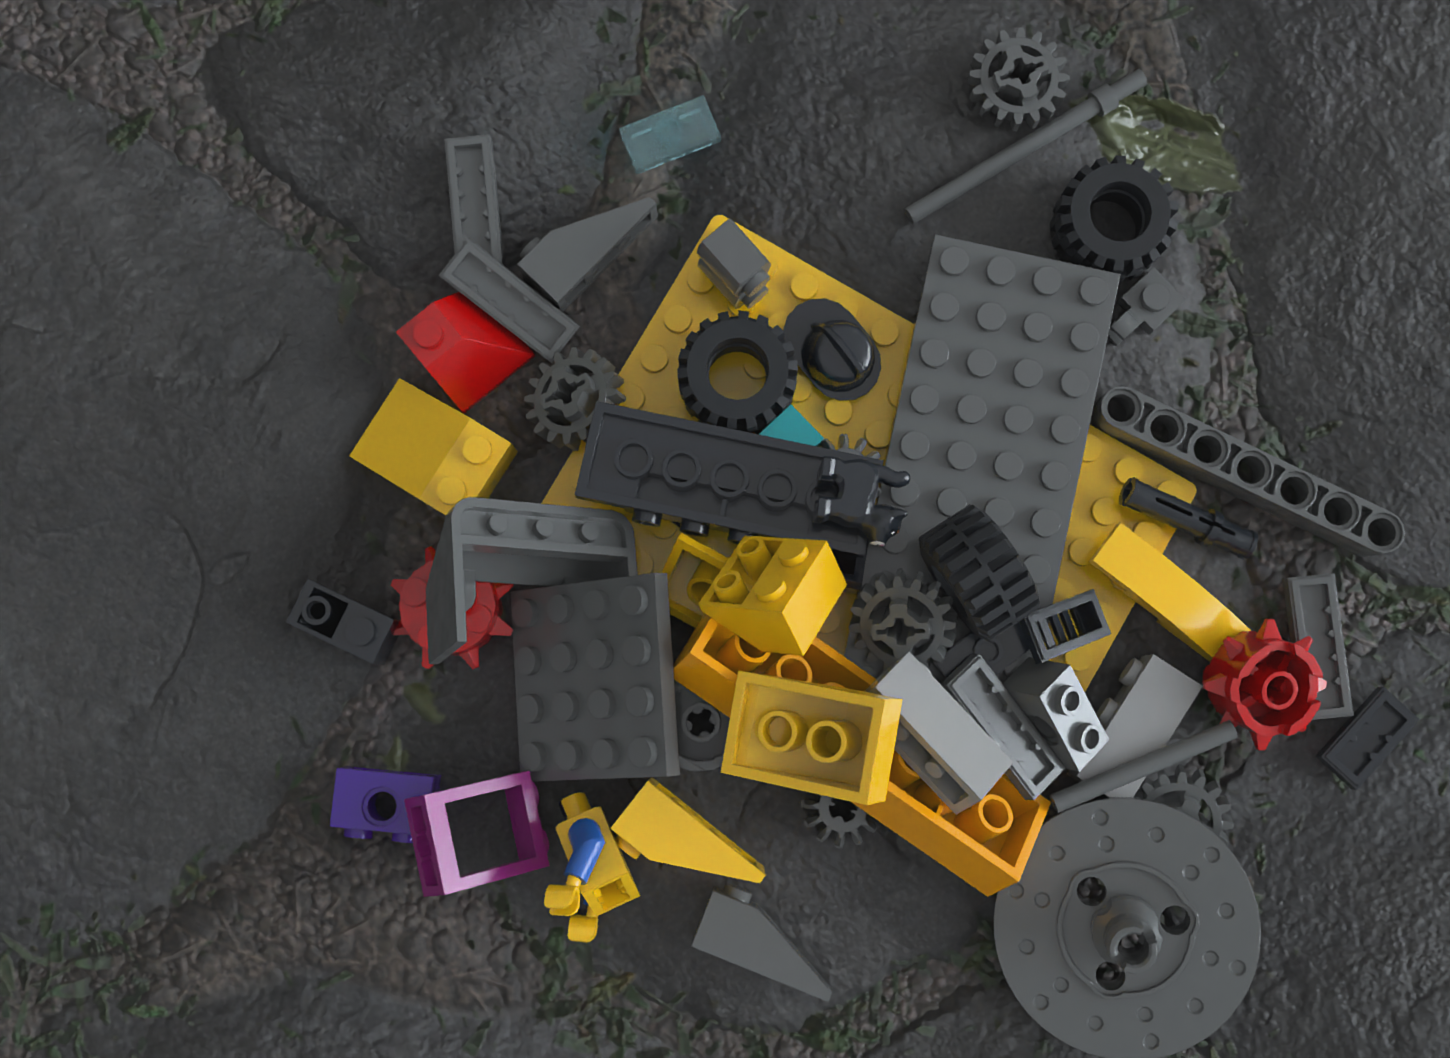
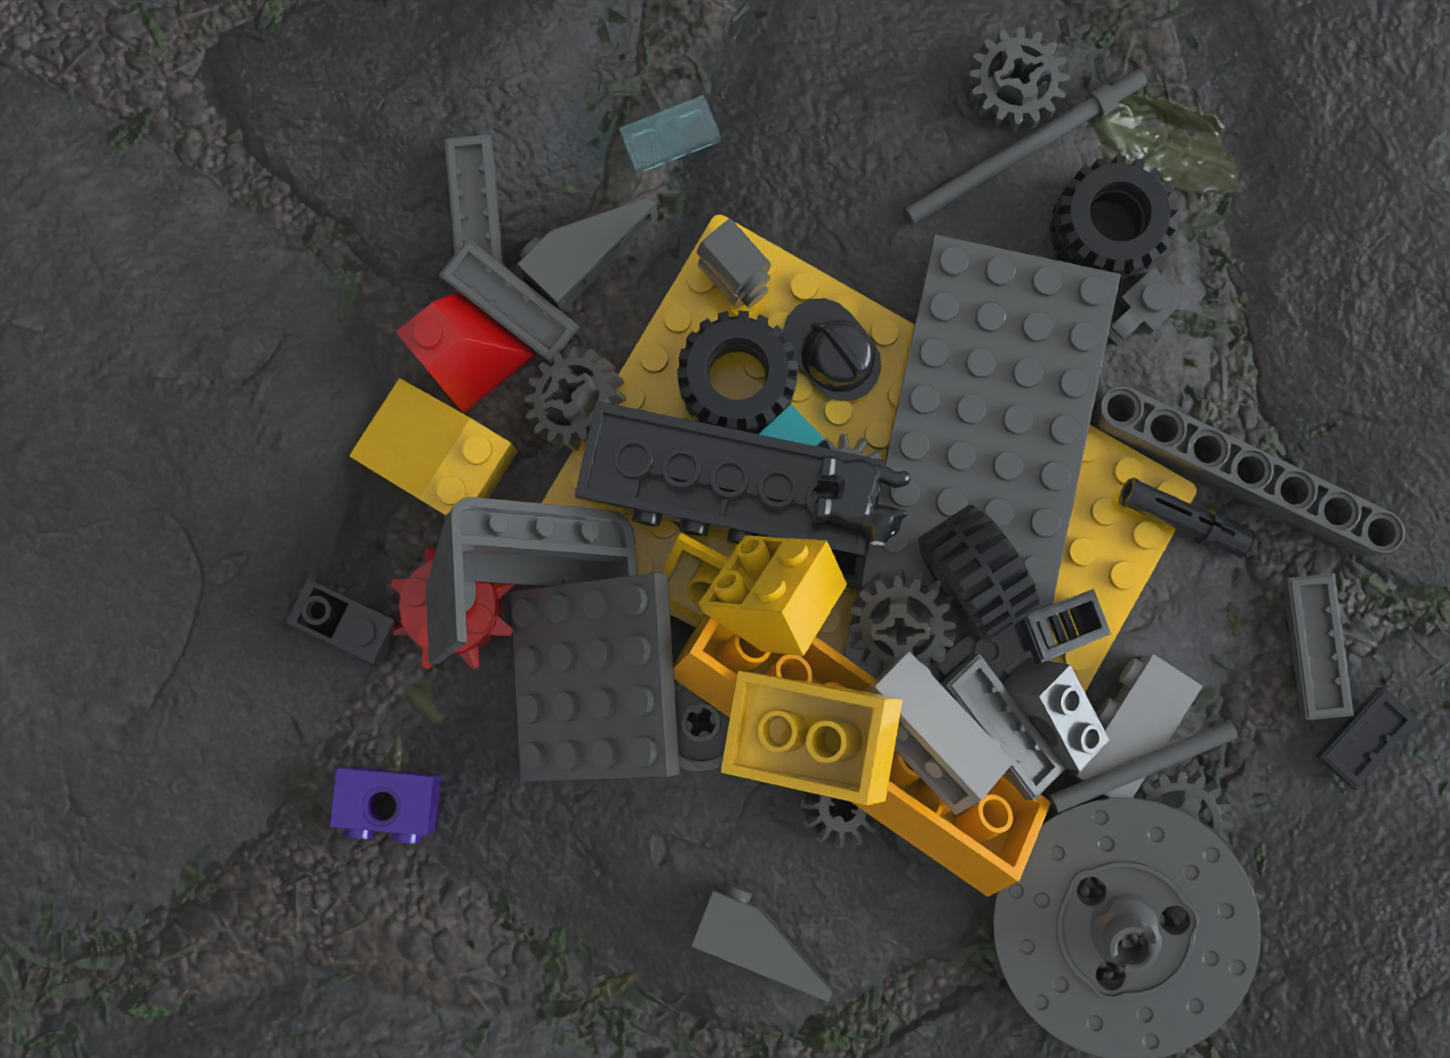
(434, 841): magenta window -> none
(593, 867): torso -> none
(676, 835): yellow slope -> none
(1166, 592): yellow slope -> none
(1264, 683): red brick -> none

